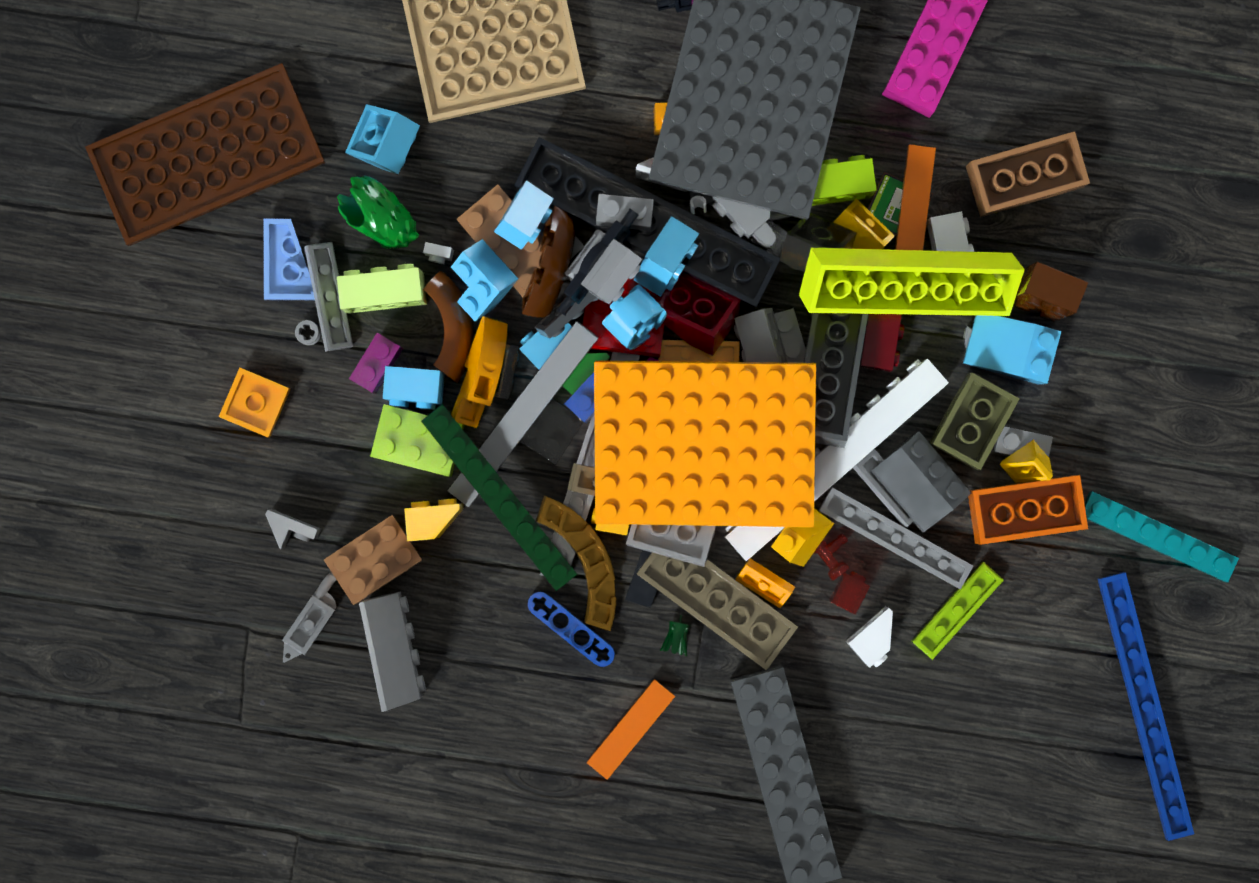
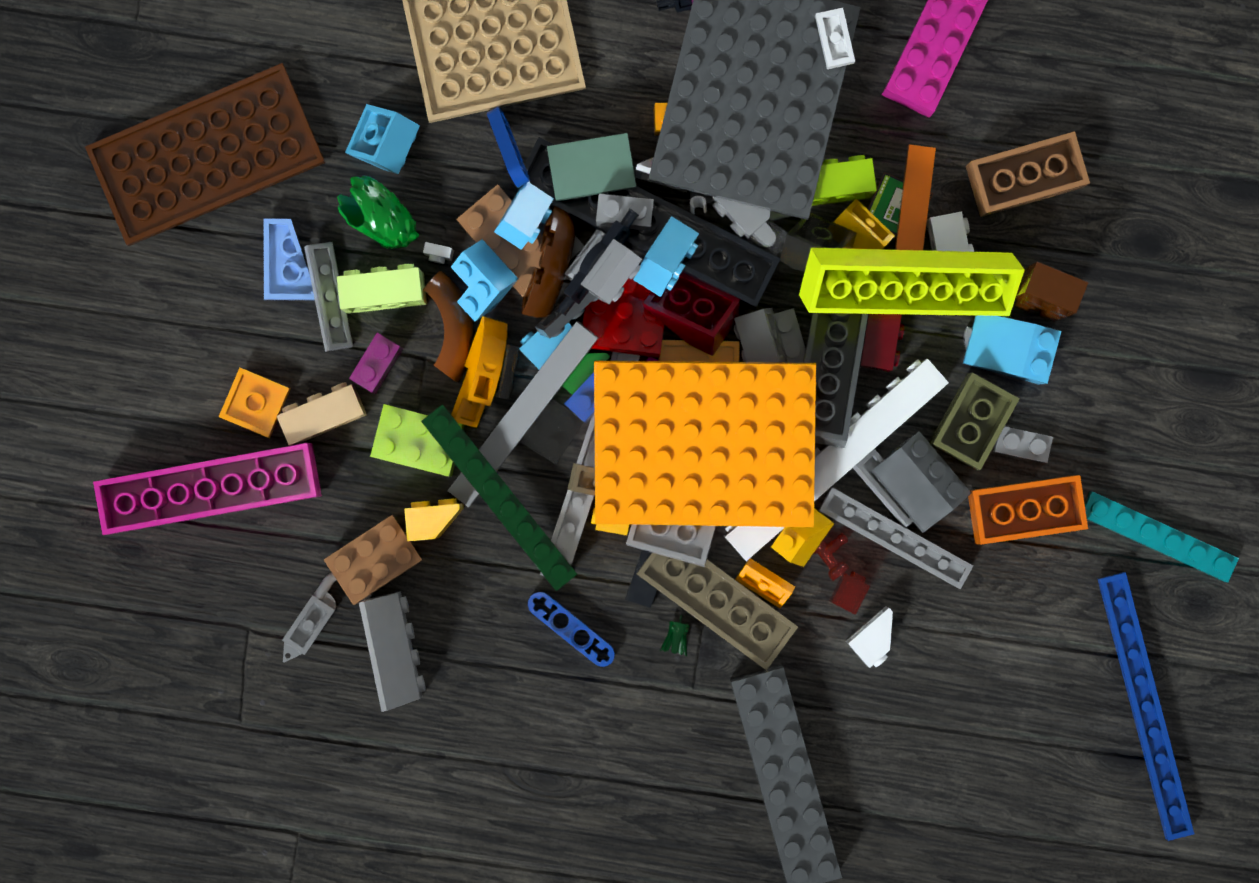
(207, 488): none -> dark pink brick
(283, 525): light grey slope -> none
(301, 338): light grey bush -> none
(321, 414): none -> tan brick
(413, 386): medium azure brick -> none
(508, 147): none -> blue beam
(591, 167): none -> sand green tile
(593, 558): pearl gold tile -> none
(630, 729): orange tile -> none
(634, 317): medium azure brick -> none
(835, 38): none -> white plate
(957, 610): lime tile -> none
(1028, 464): yellow slope -> none

